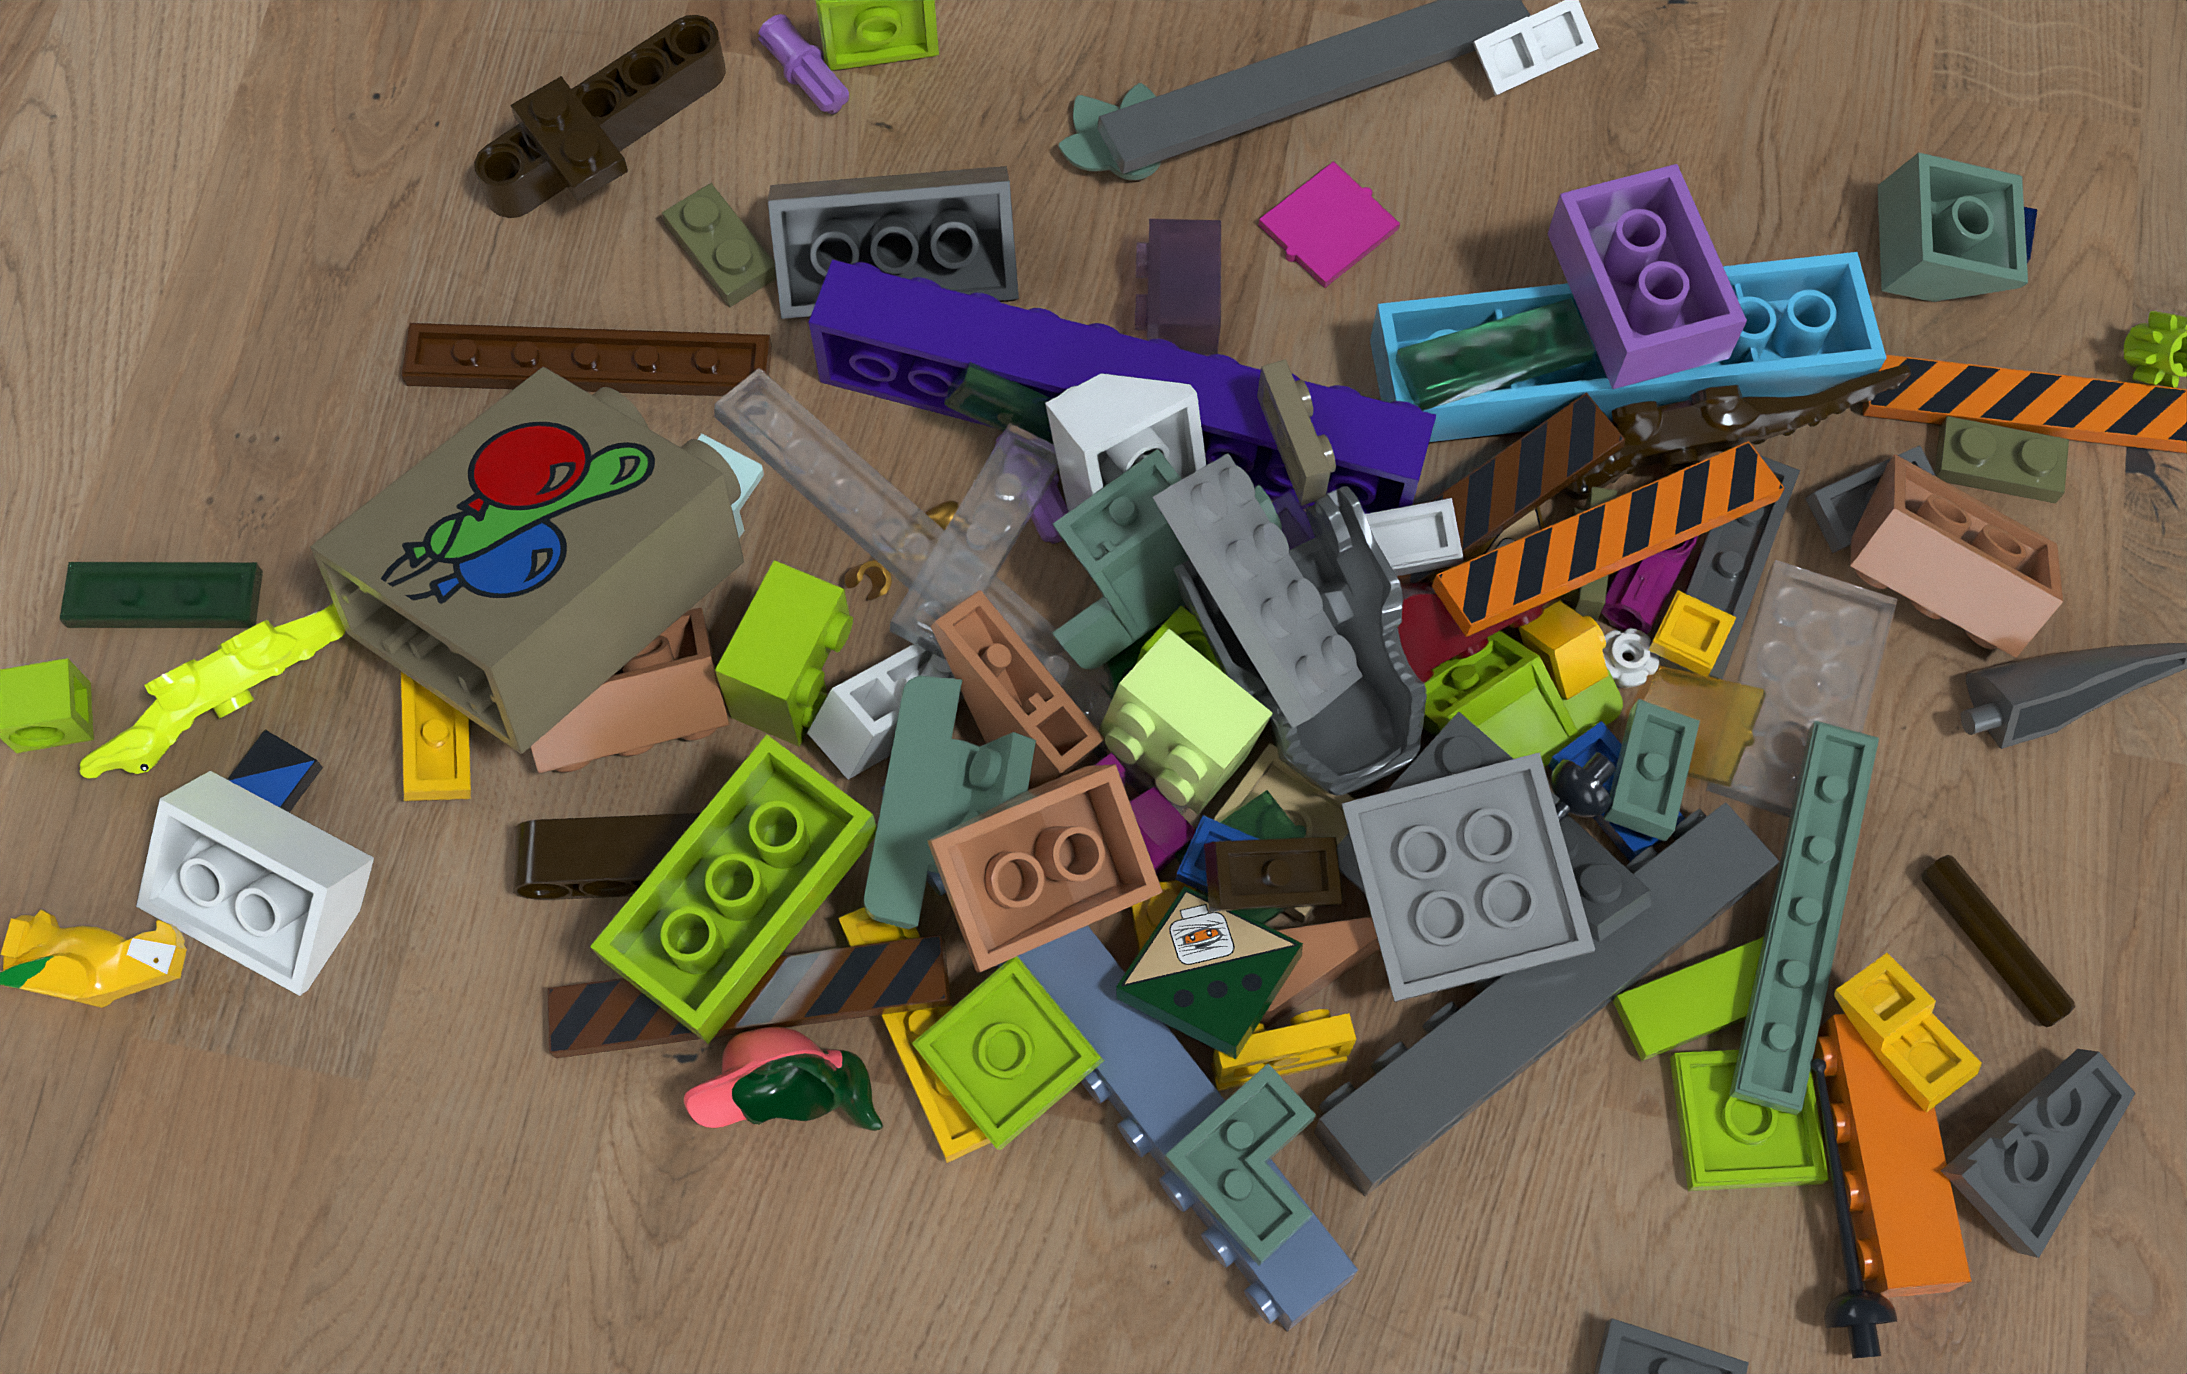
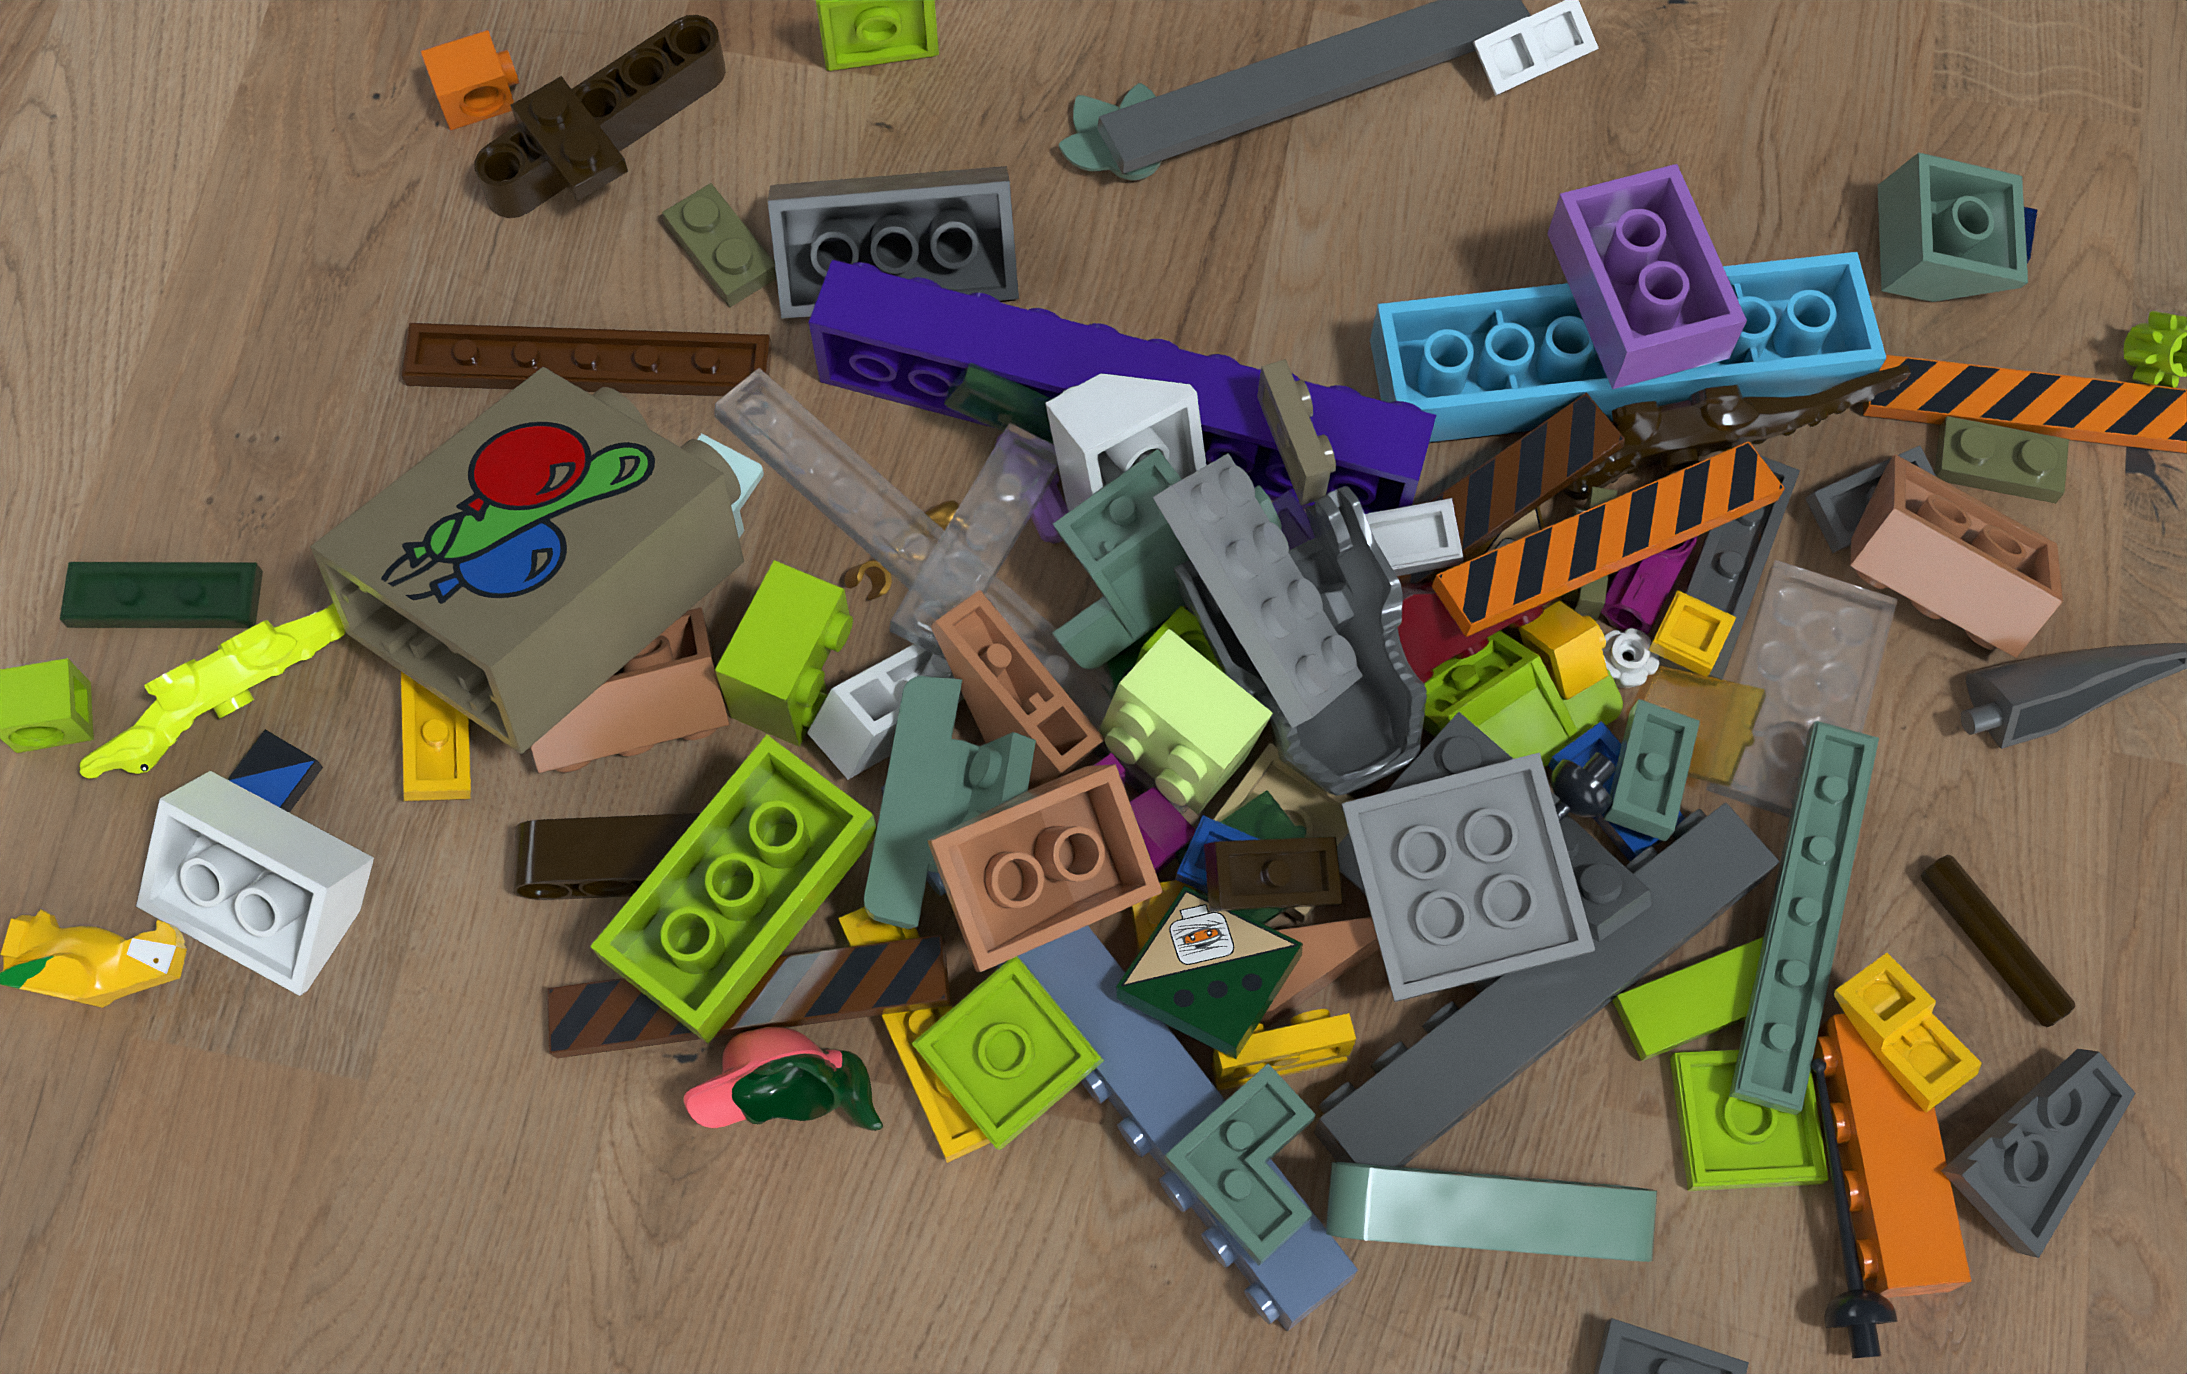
(471, 79): none -> orange brick
(803, 64): medium lavender axle -> none
(1182, 284): clear purple brick -> none
(1329, 224): dark pink piece -> none
(1491, 1212): none -> sand green beam
(1494, 354): clear green tile -> none

